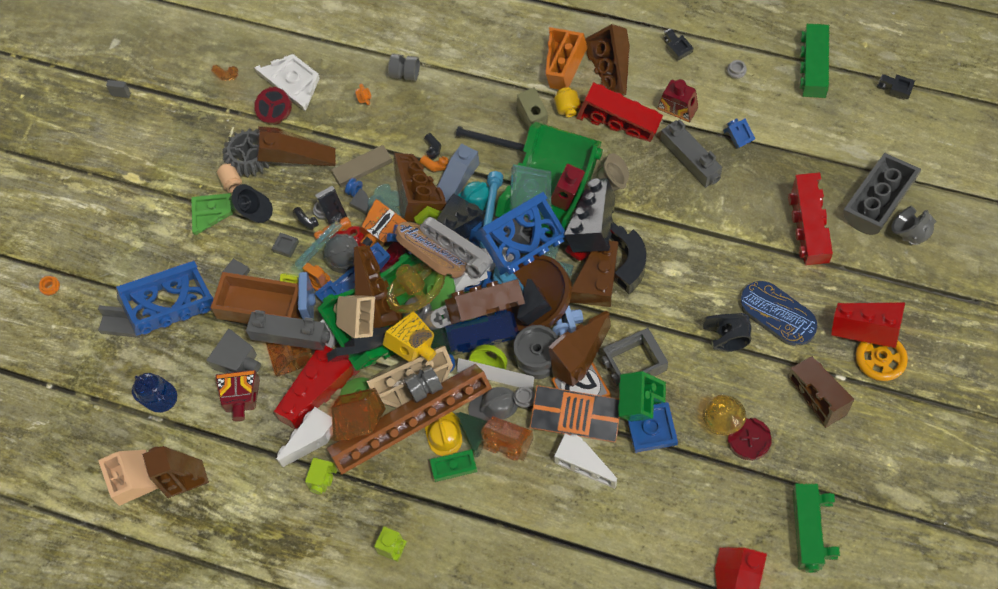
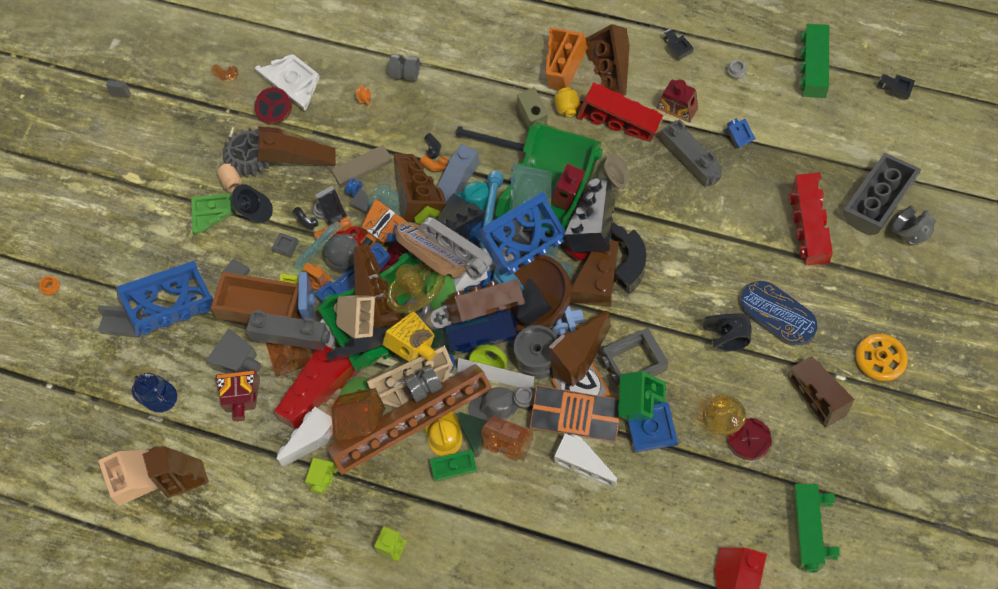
(869, 322): red wedge -> none

